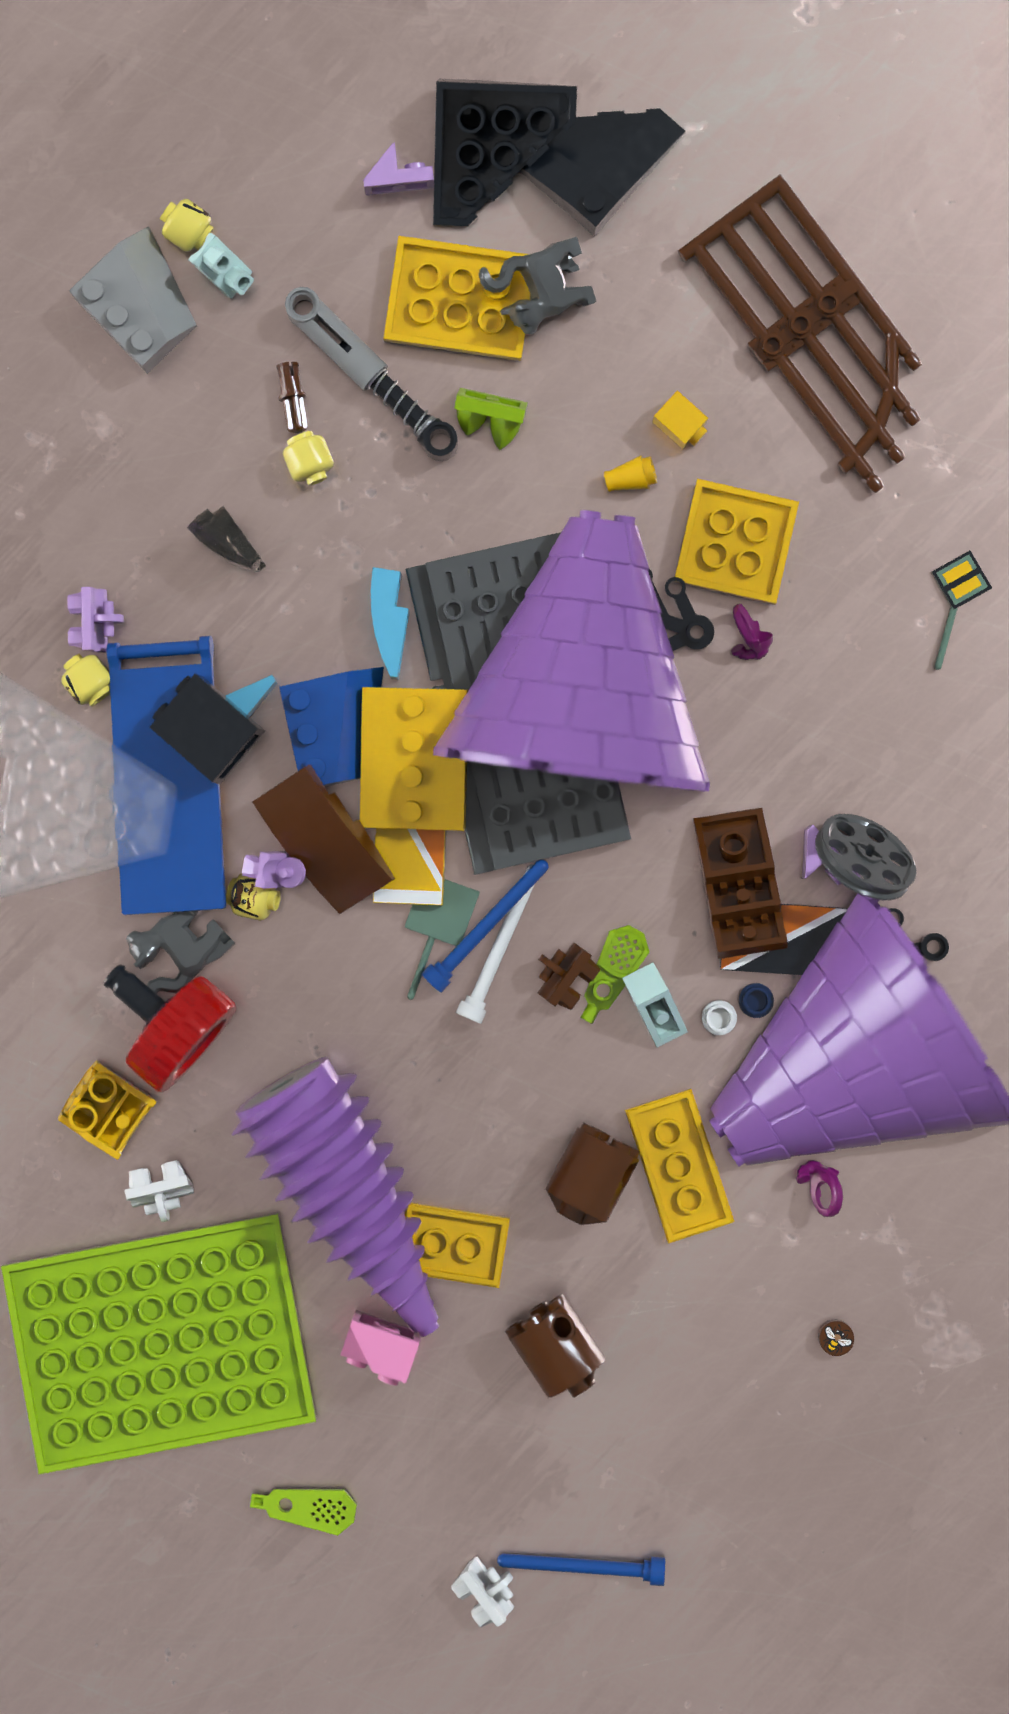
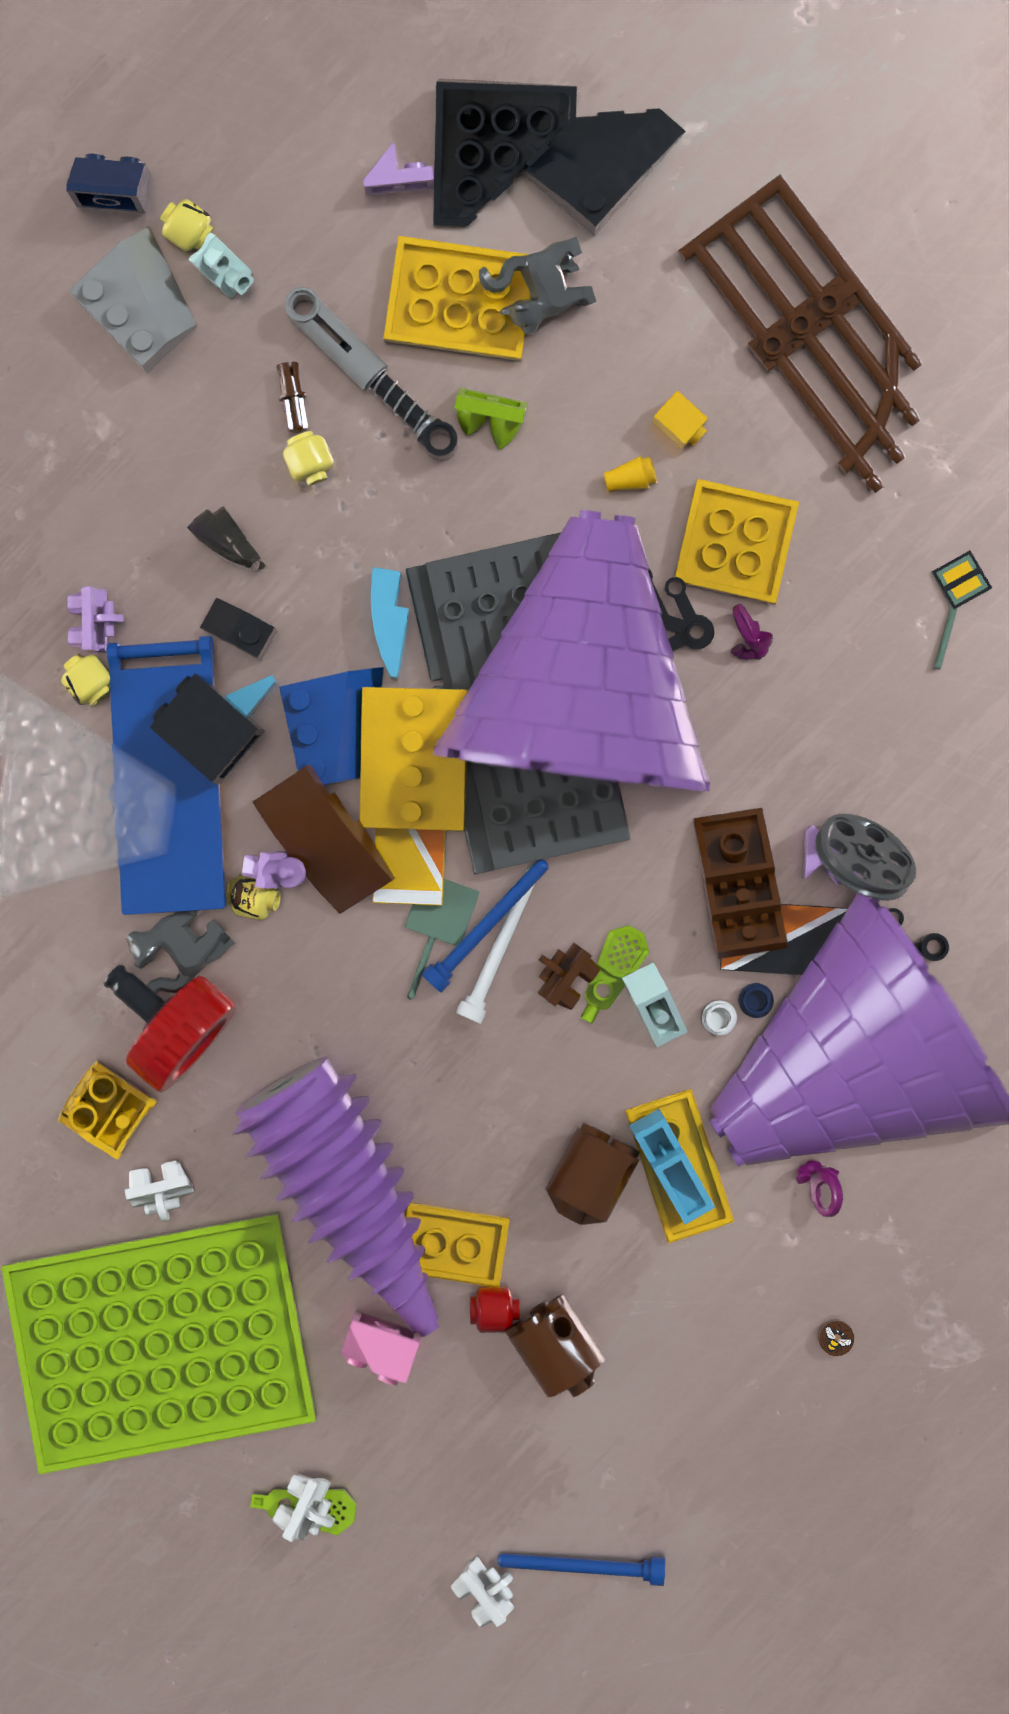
(109, 183): none -> dark blue slope
(239, 628): none -> black slope
(310, 1510): none -> white hips
(493, 1309): none -> red head
(672, 1166): none -> medium azure slope

